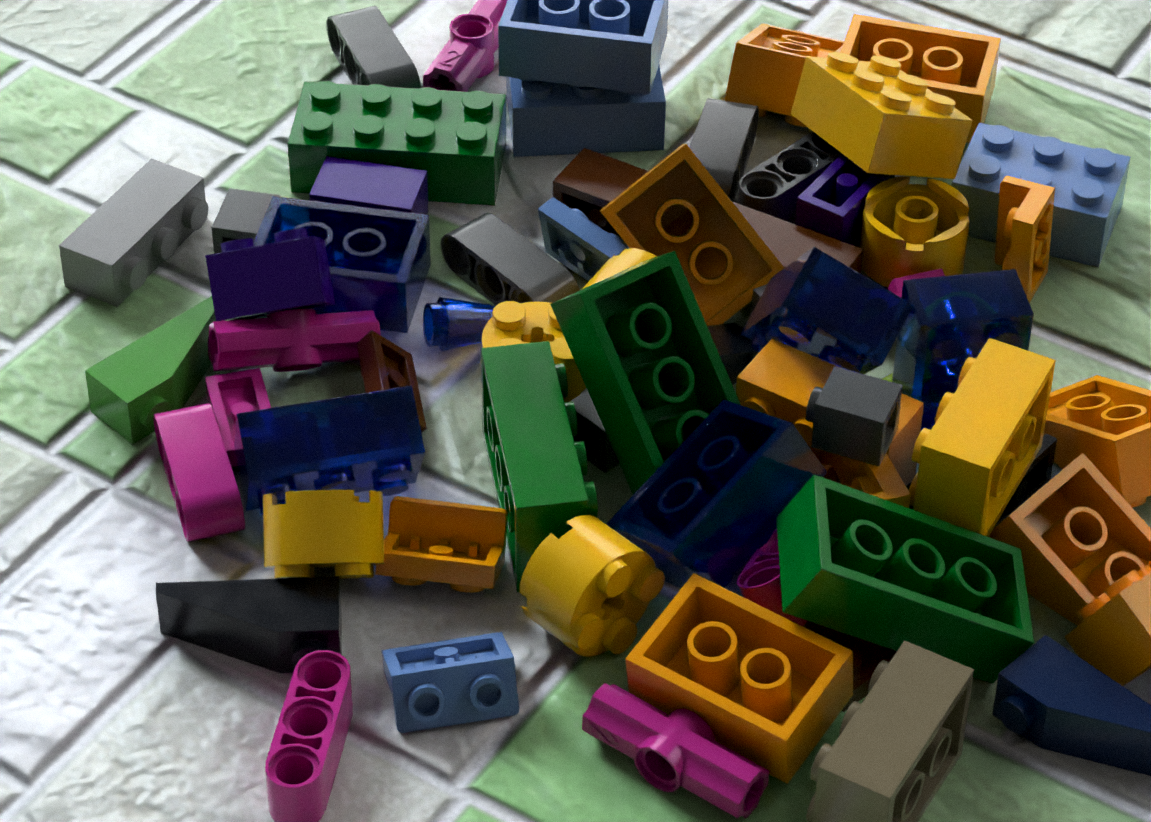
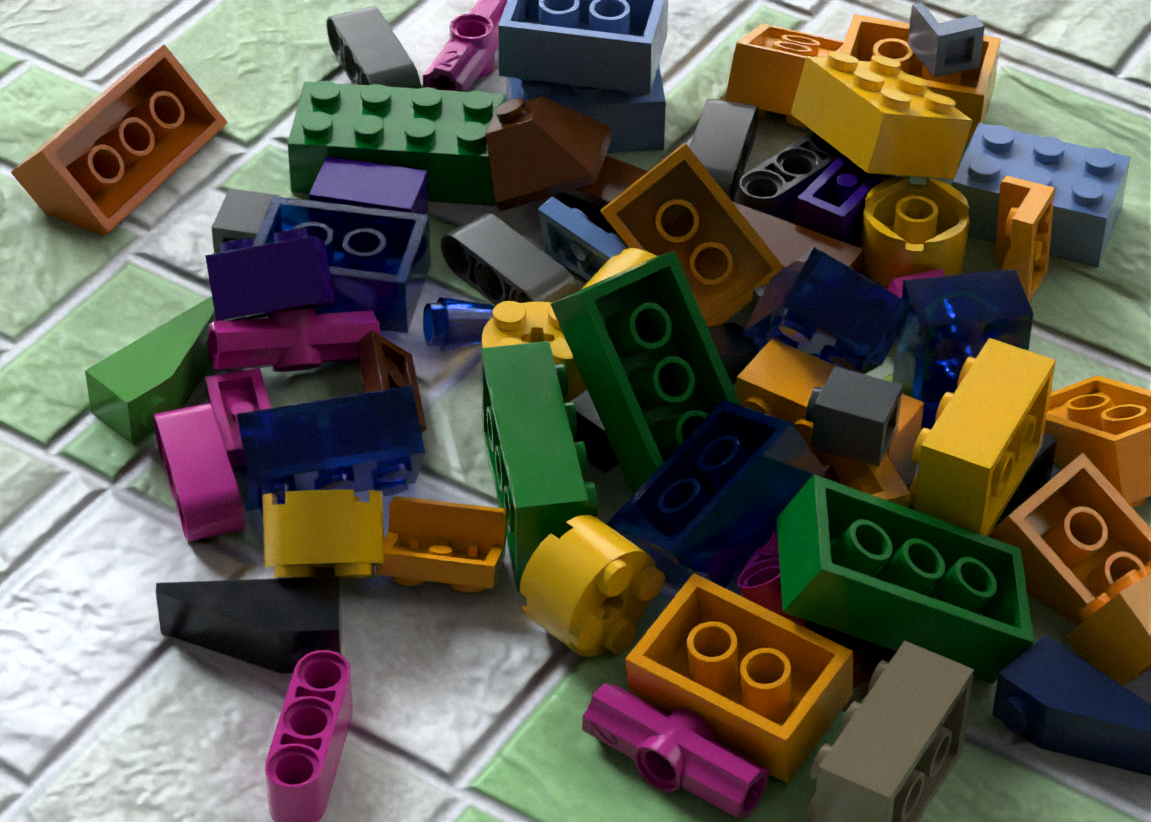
(121, 145): none -> orange slope
(133, 232): light grey brick -> none
(451, 682): medium blue bracket -> none
(542, 150): none -> reddish brown slope
(946, 45): none -> sand blue panel

